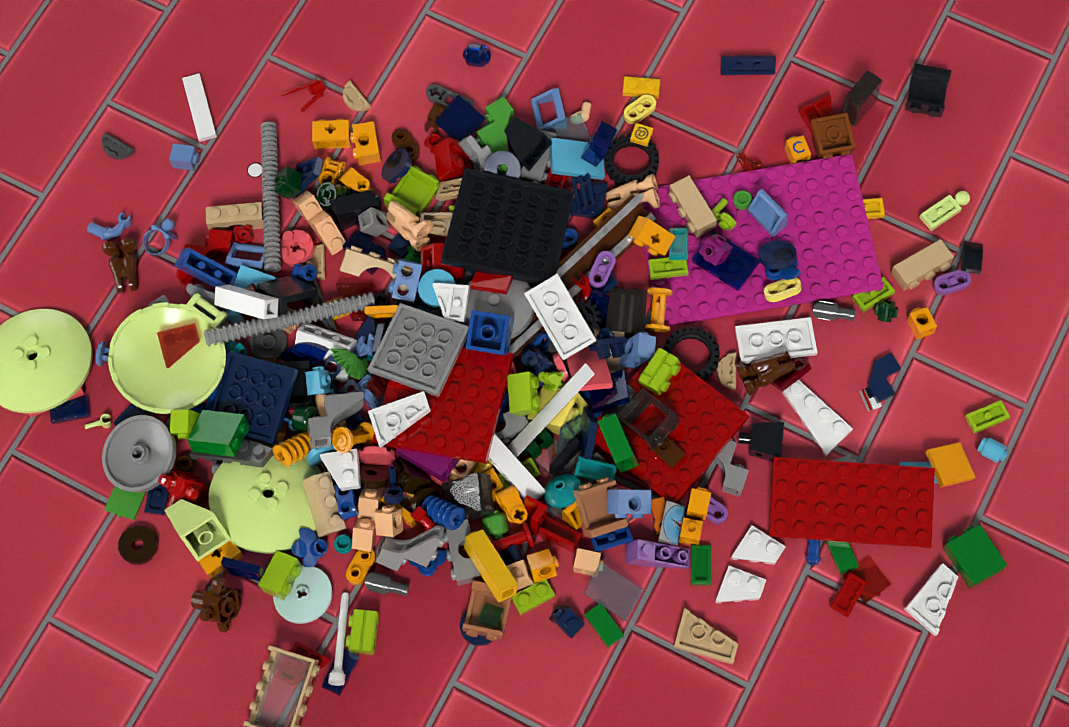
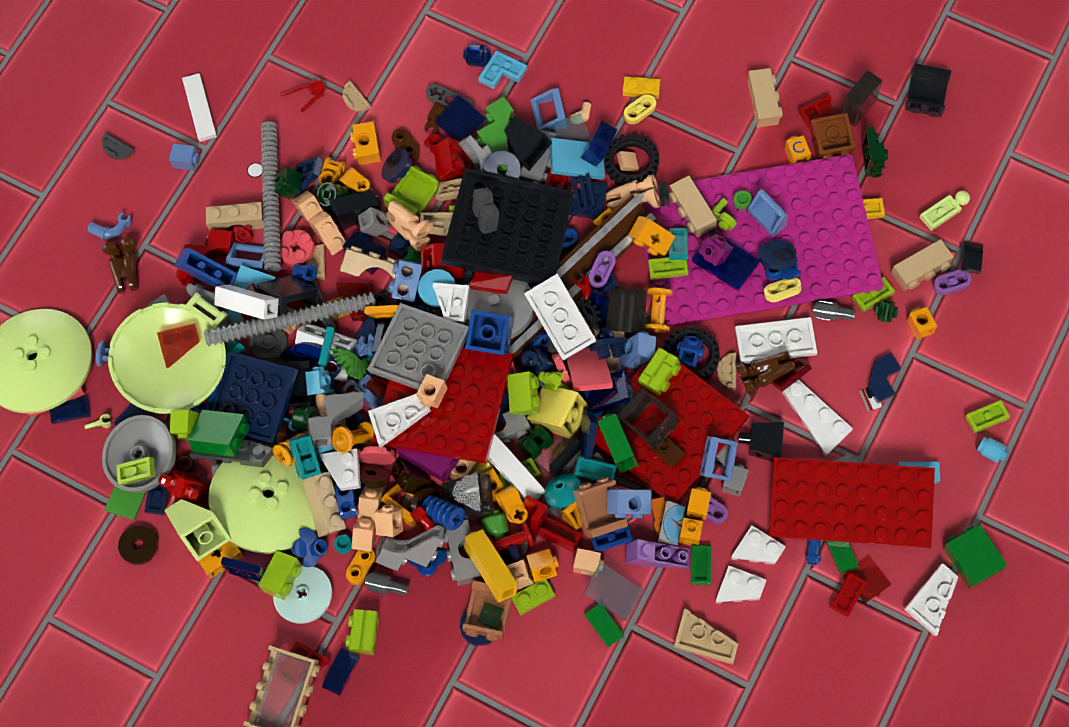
(135, 471): none -> lime plate
(166, 227): medium blue piece -> none
(218, 604): reddish brown piece -> none
(304, 456): none -> teal brick
(327, 344): none -> teal tile
(331, 134): light orange brick -> none
(337, 675): white piece -> none
(393, 494): dark blue plate -> none
(429, 384): none -> light nougat brick
(485, 210): none -> dark grey brick
(500, 66): none -> medium azure plate
(551, 410): white sticker -> none
(566, 620): dark blue bracket -> none
(568, 432): clear light blue piece -> none
(627, 161): none -> light nougat tile
(641, 134): yellow tile -> none
(663, 192): none -> clear green tile
(690, 350): none -> blue brick
(709, 458): none -> medium blue tile
(748, 65): dark blue plate -> none
(748, 164): clear red arm -> none
(764, 97): none -> tan brick
(873, 153): none -> dark green plate
(950, 464): light orange tile -> none

